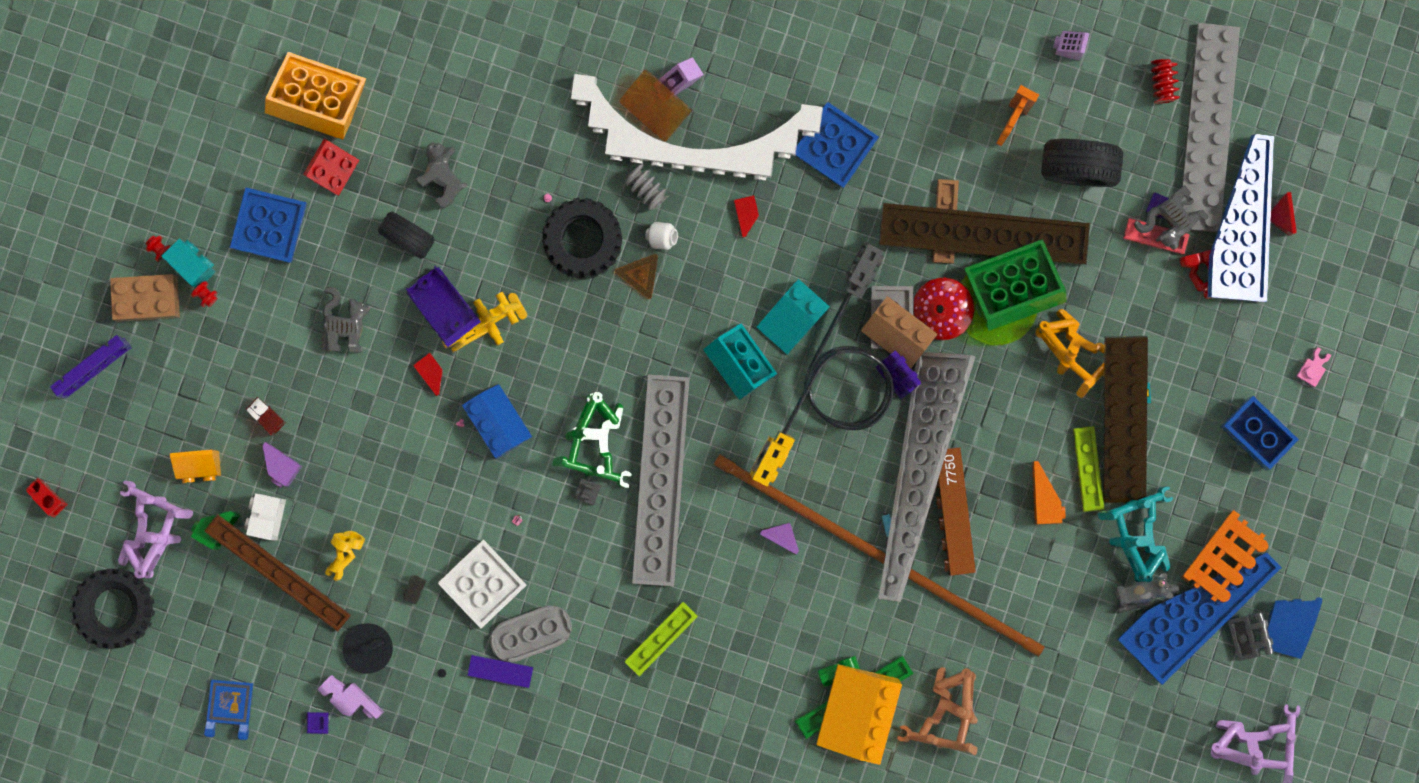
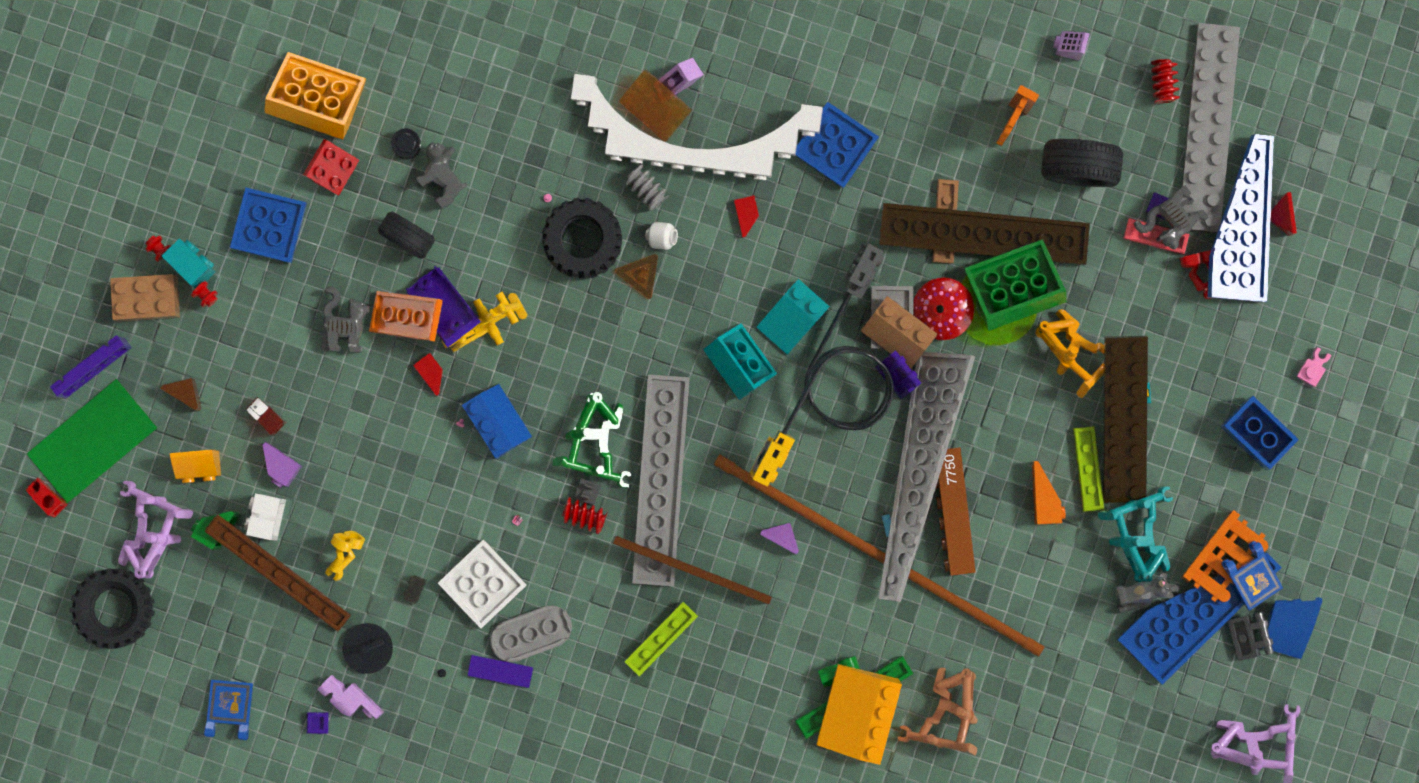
(92, 440): none -> green piece
(185, 392): none -> reddish brown slope
(405, 316): none -> orange tile
(406, 143): none -> black wheel
(584, 516): none -> red piece
(690, 569): none -> reddish brown tile
(1255, 579): none -> blue flag

